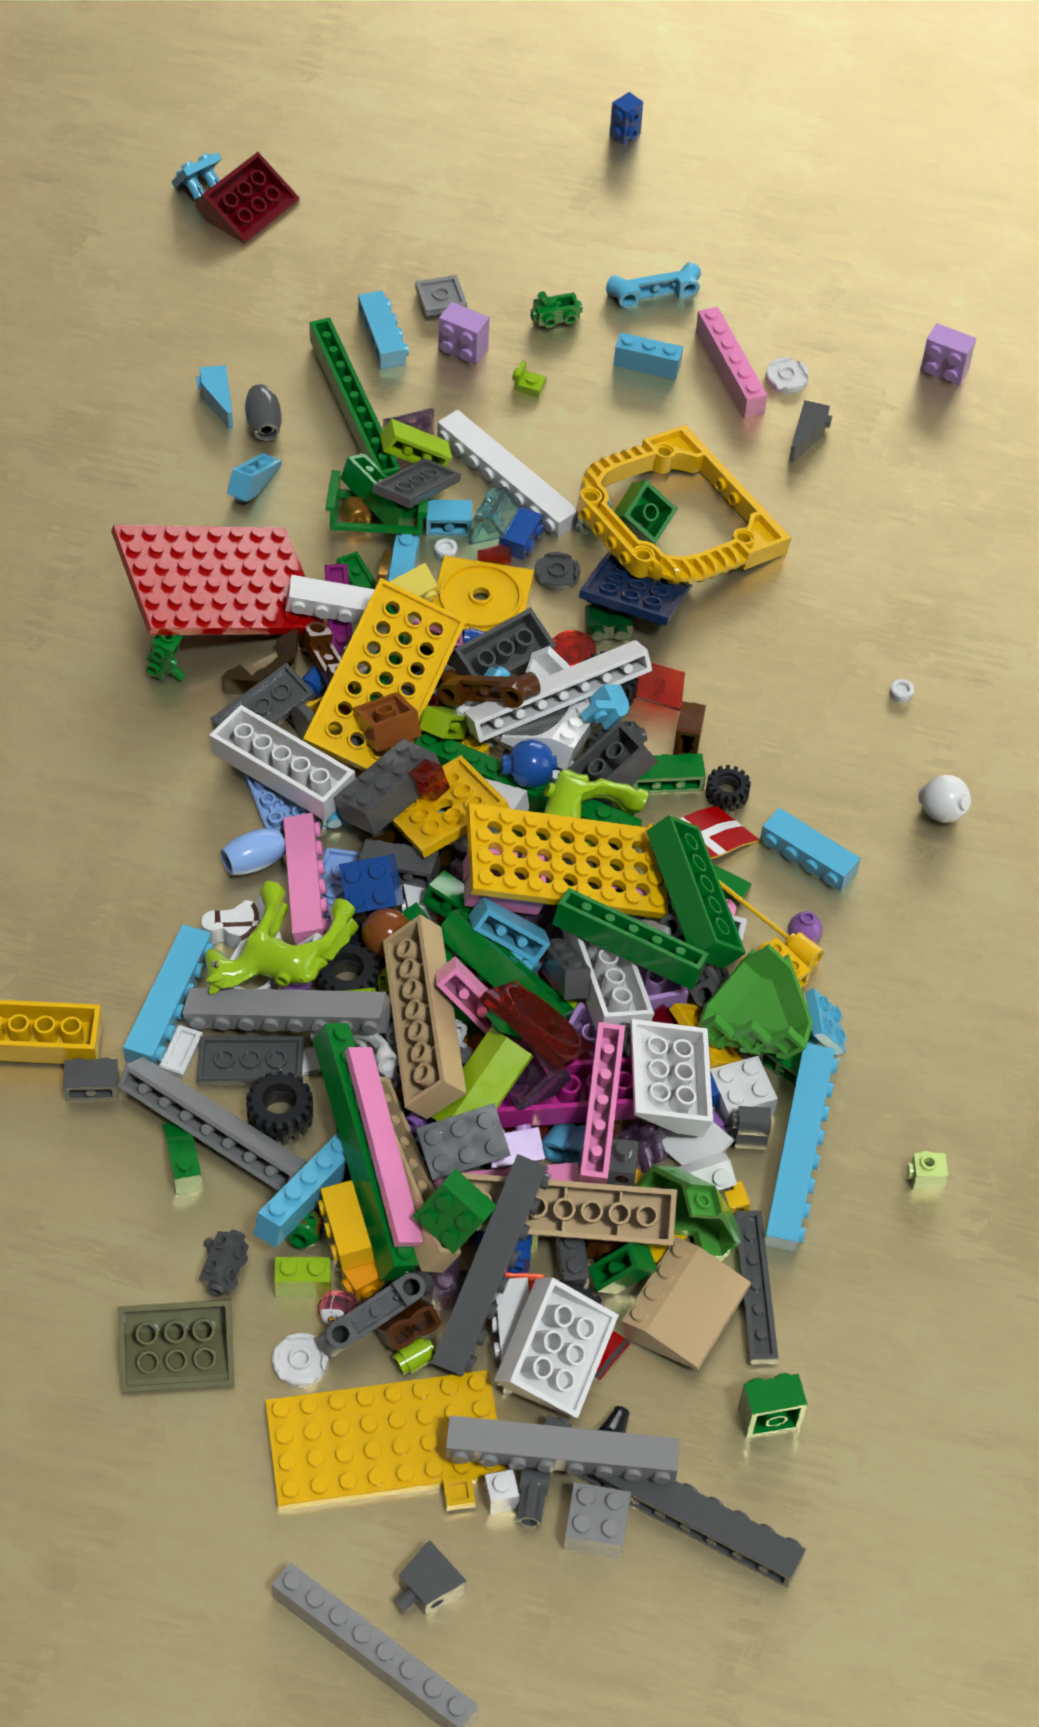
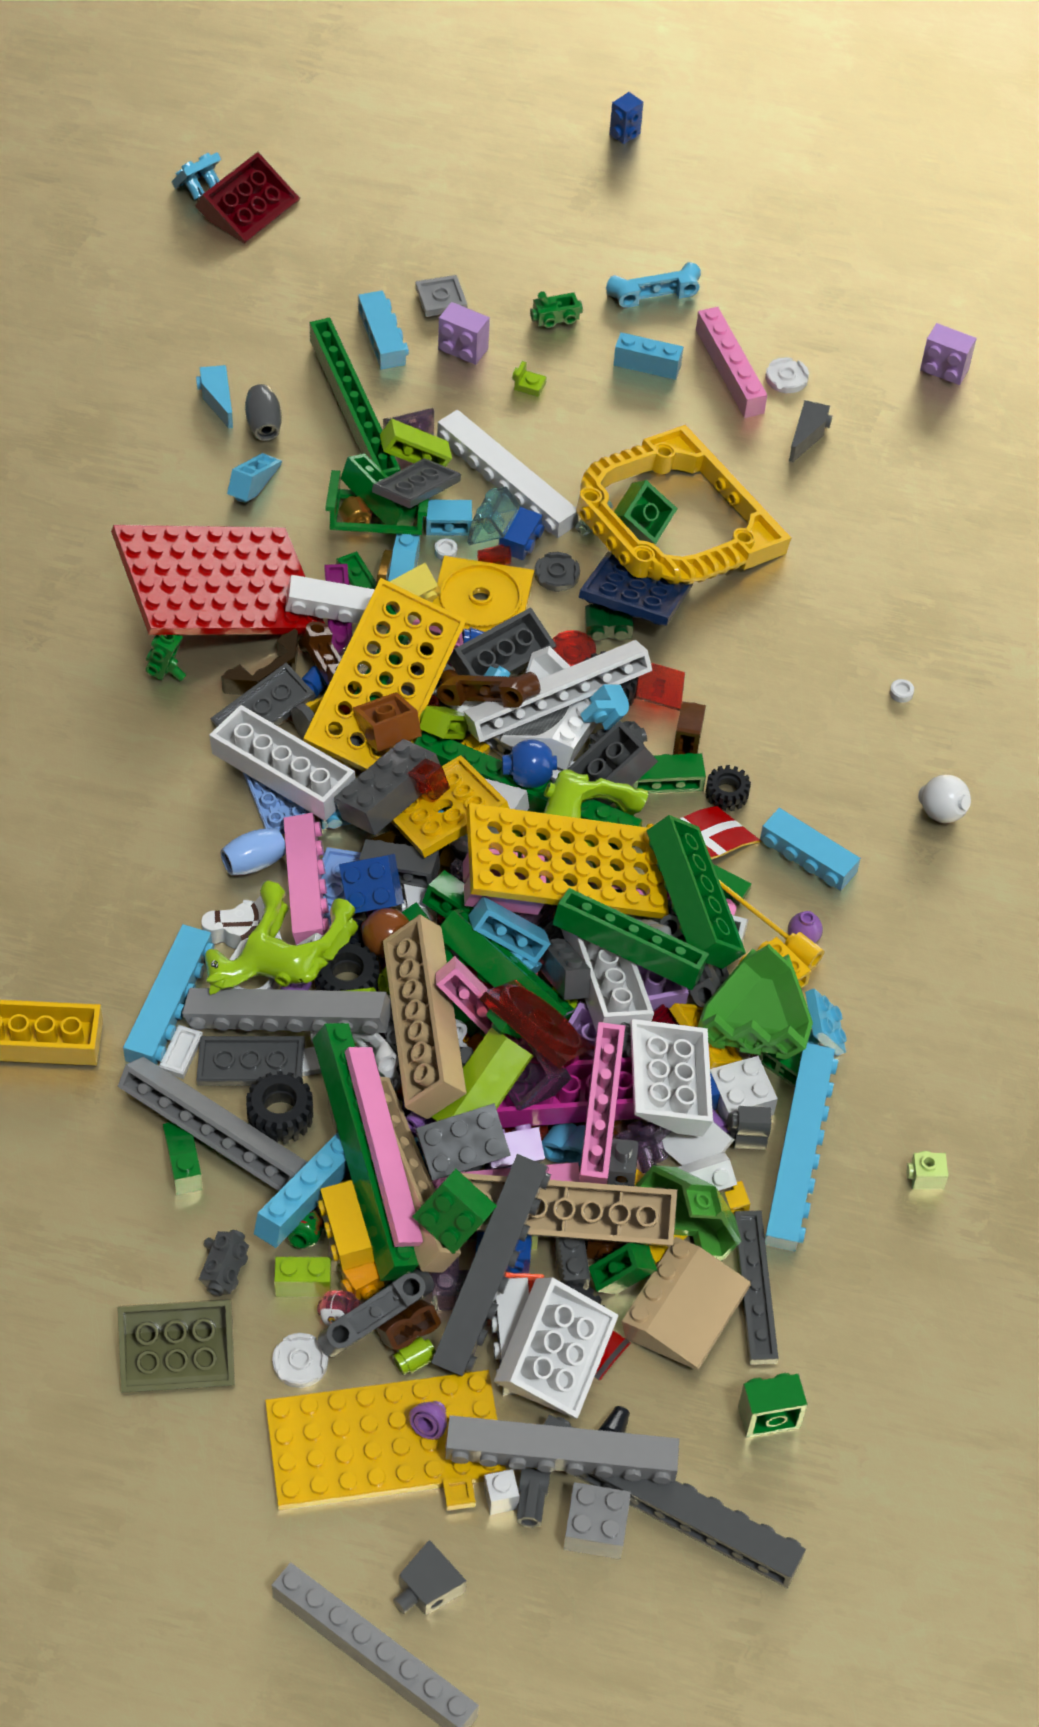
(91, 1079): dark grey brick -> none
(429, 1419): none -> medium lavender brick

